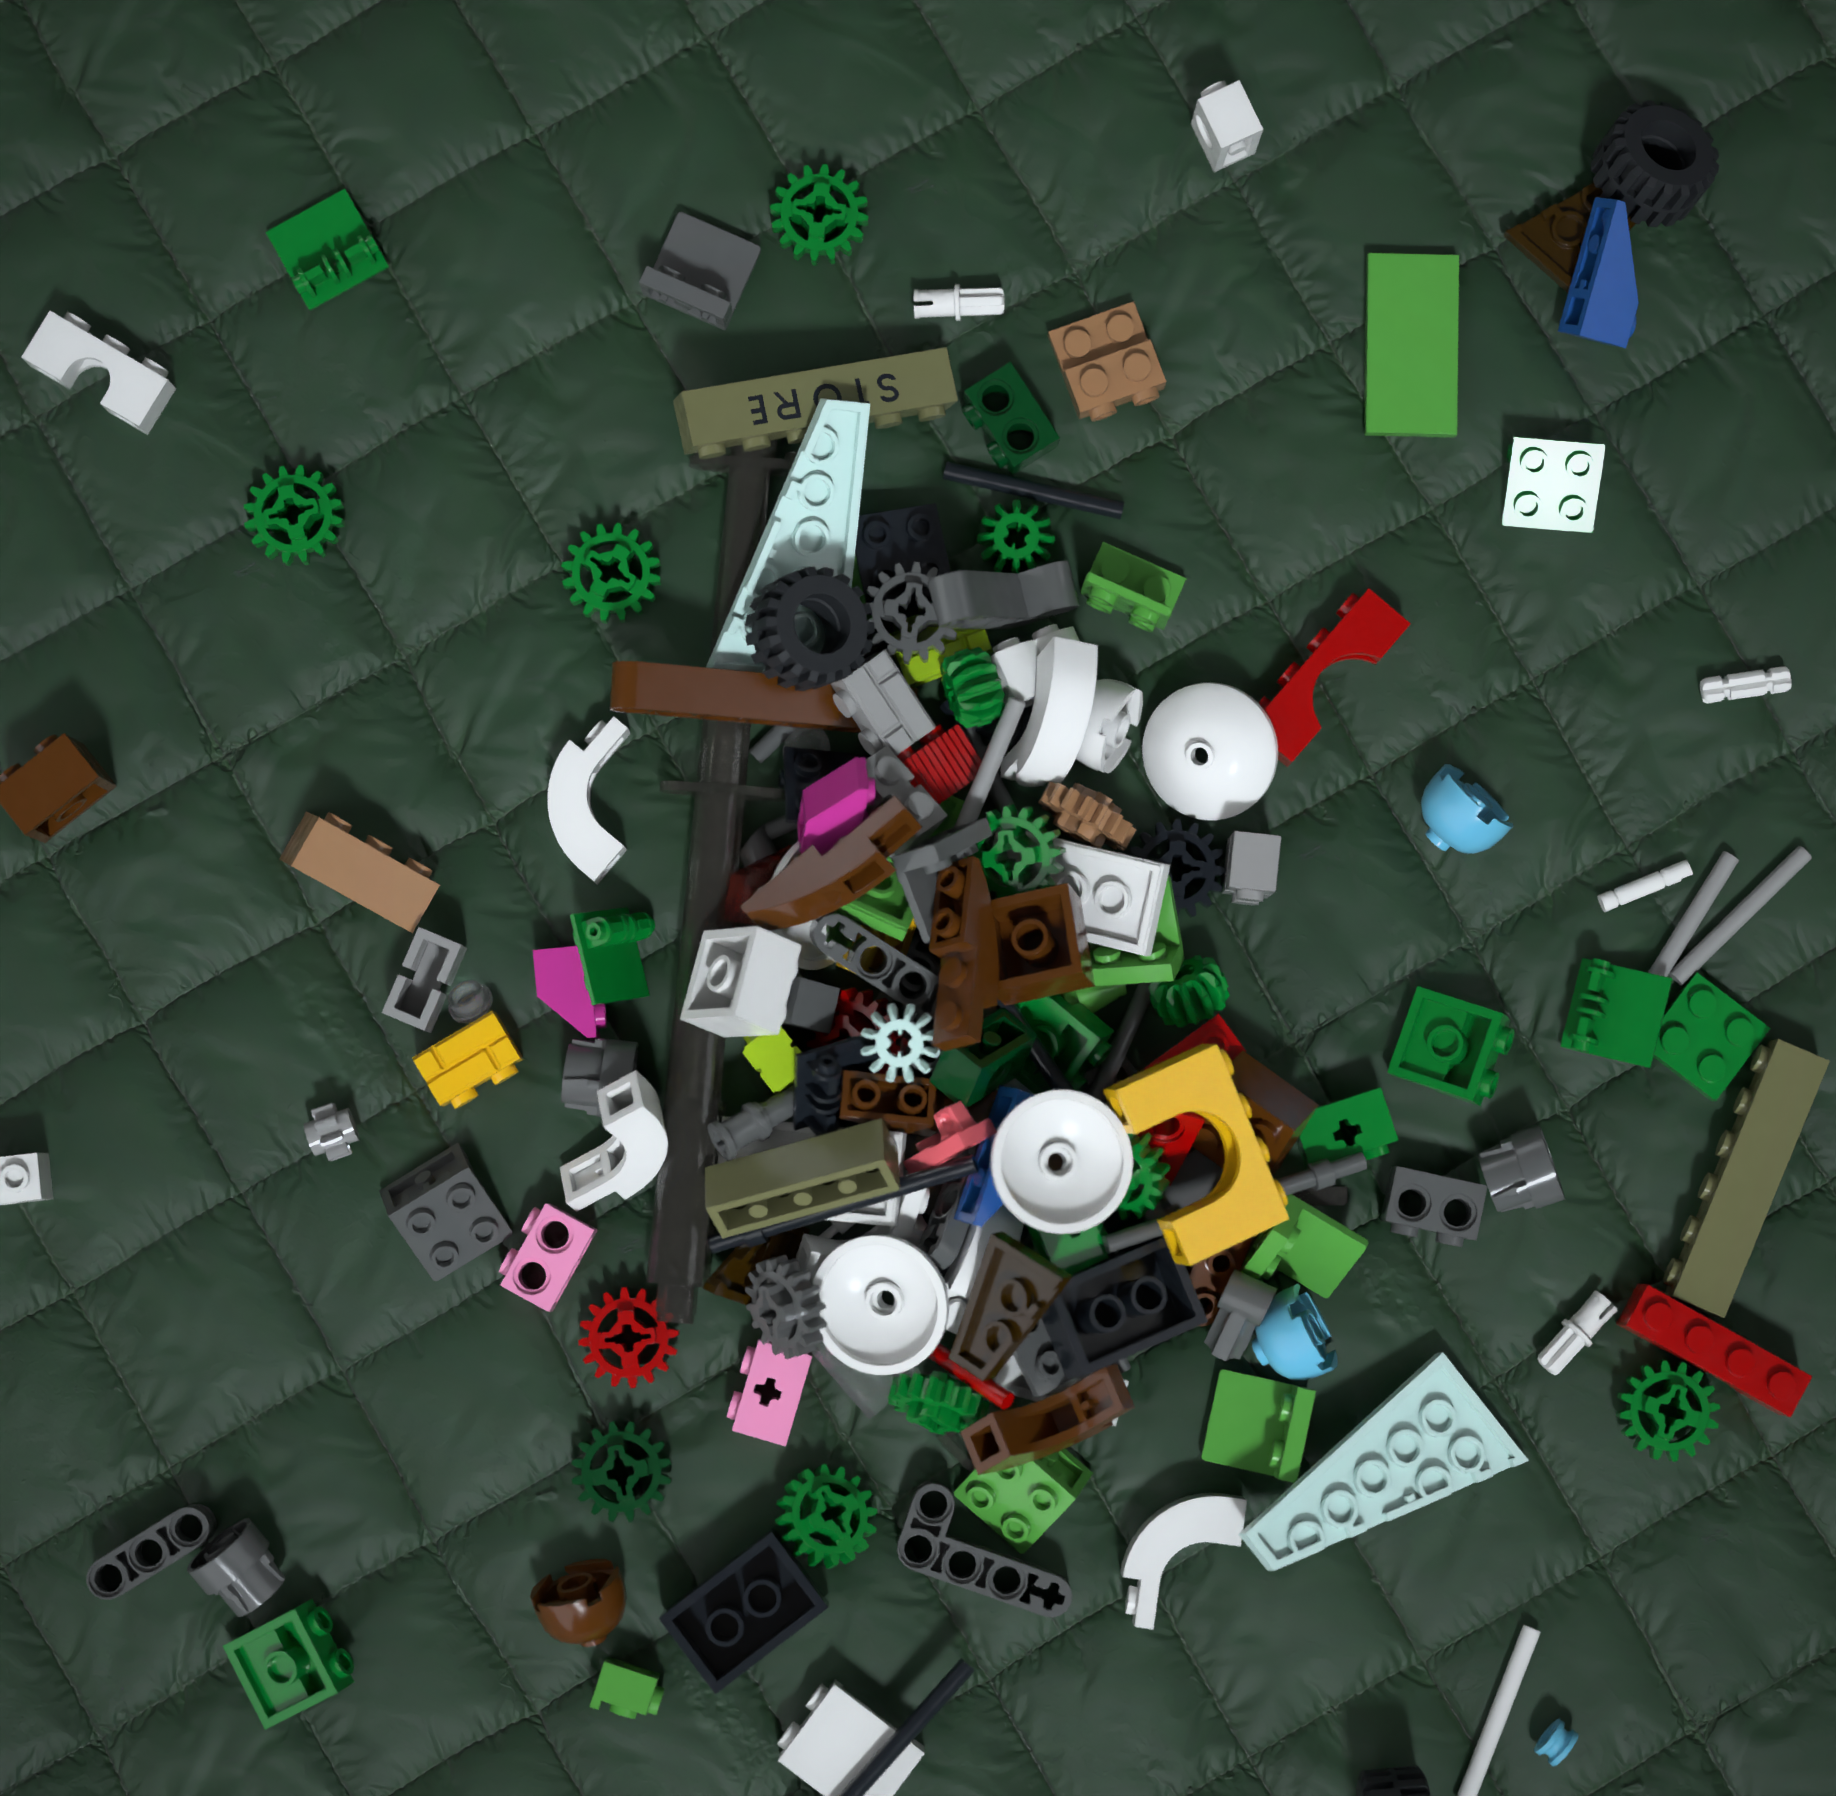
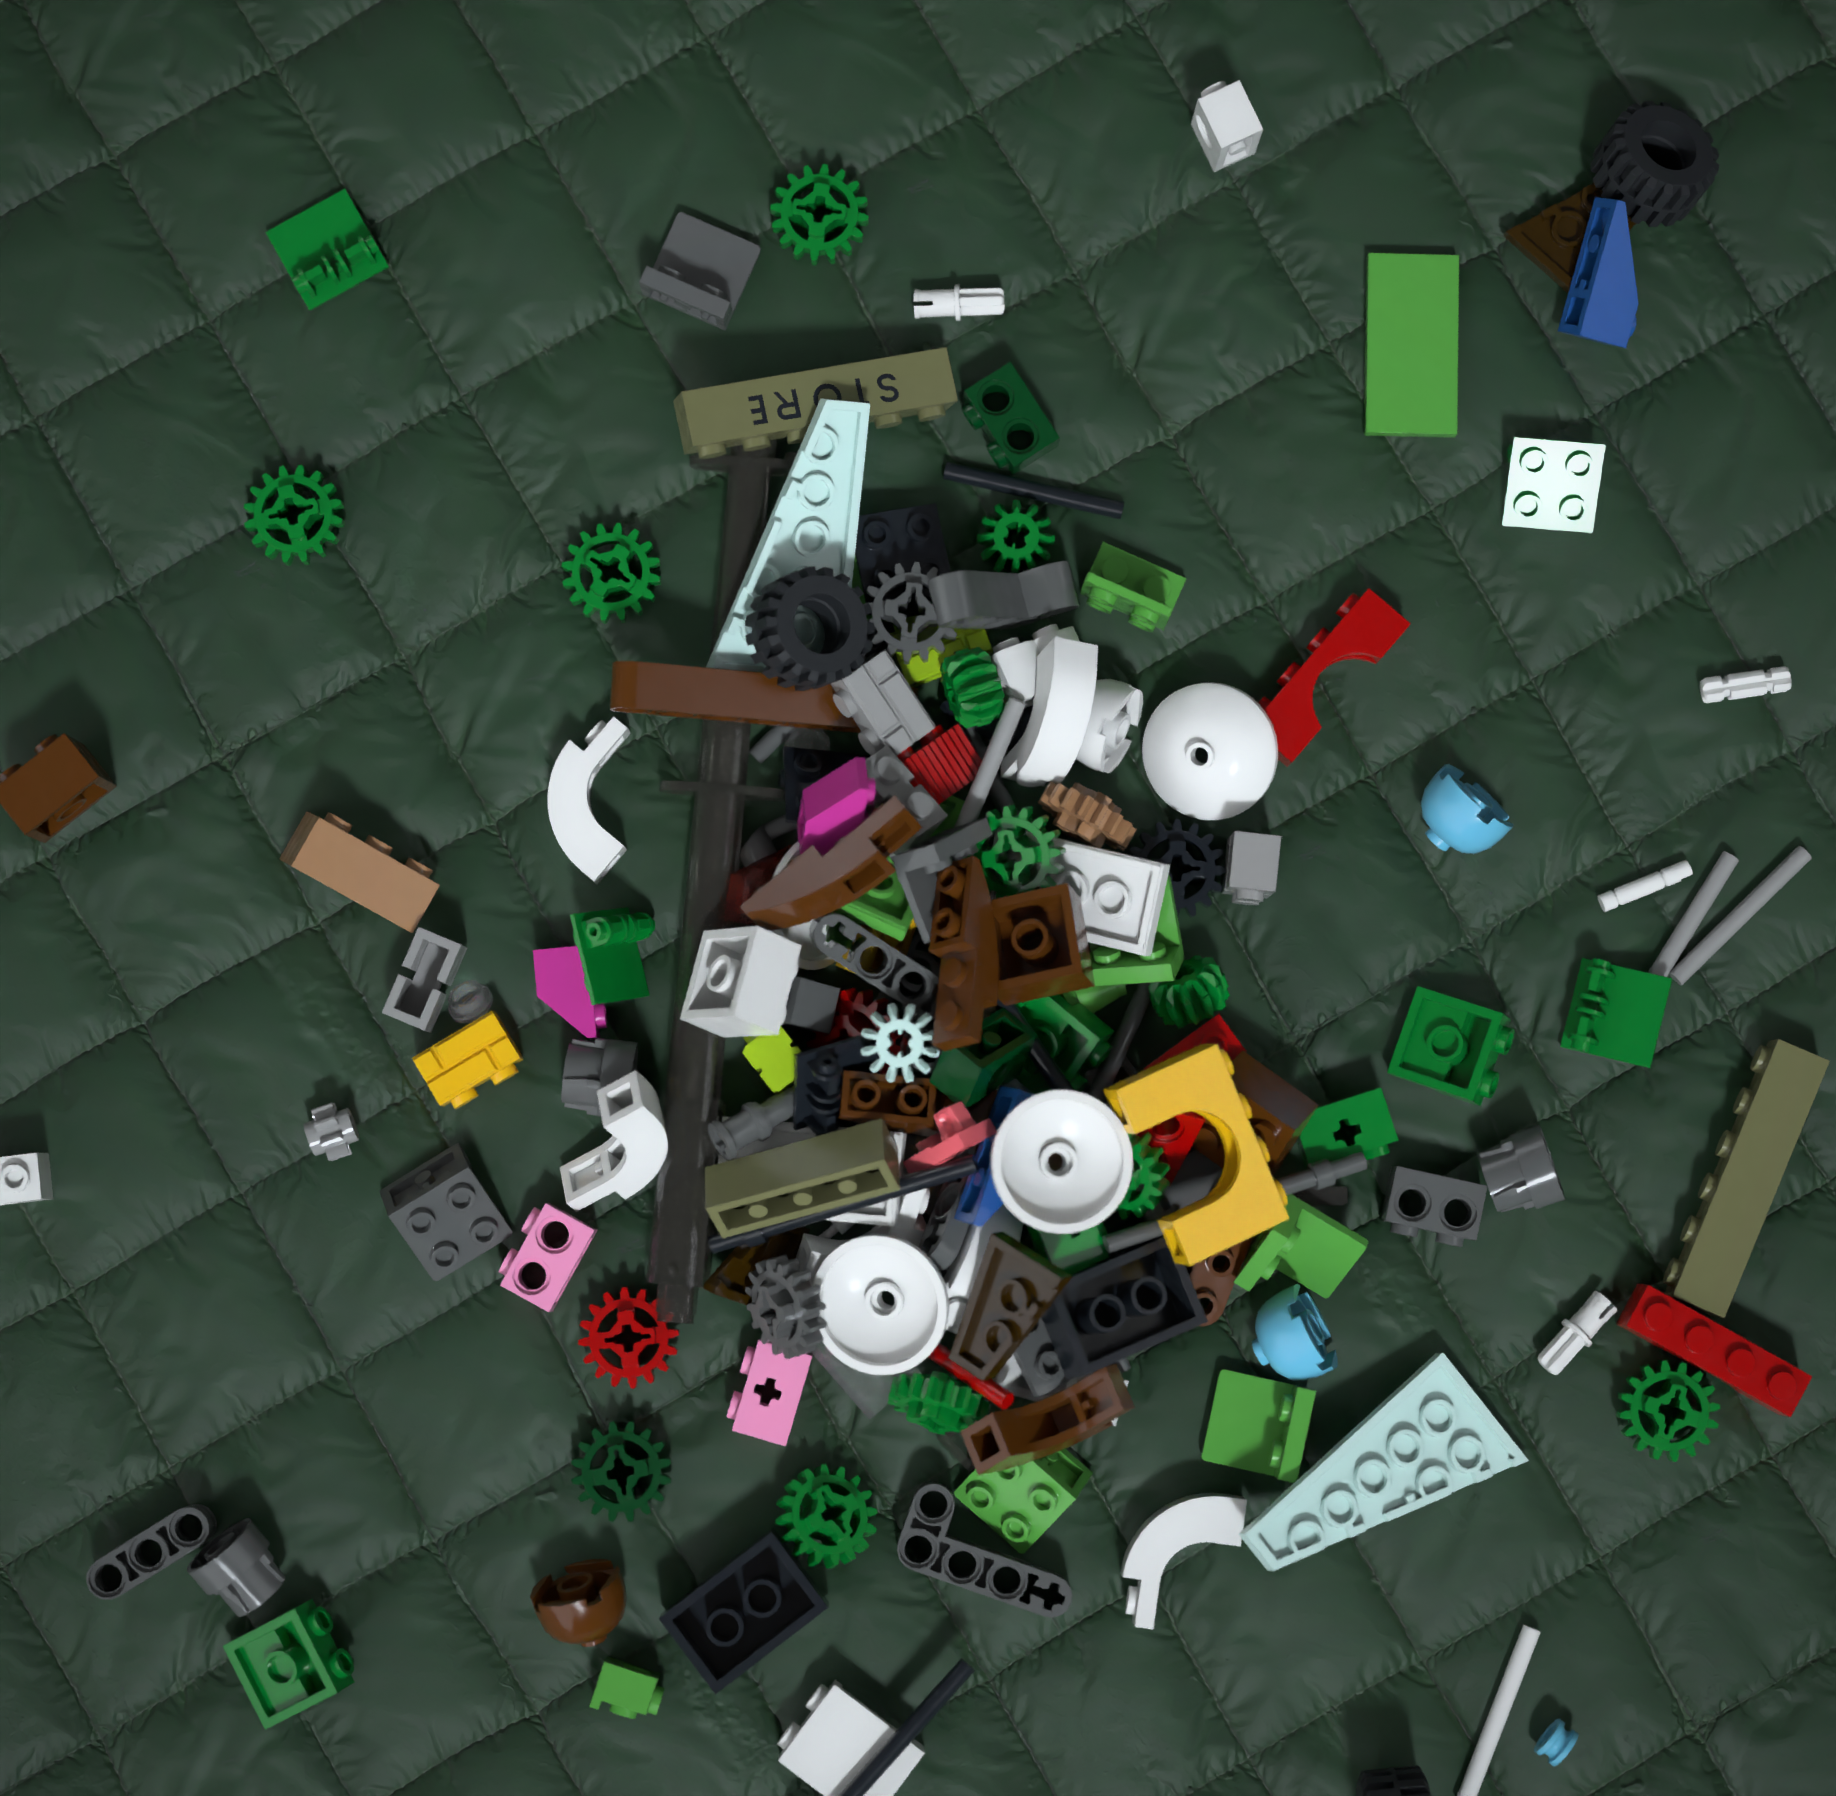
(66, 349): white arch -> none
(1107, 362): medium nougat plate -> none
(1240, 1311): dark grey piece -> none
(1707, 1037): green plate -> none

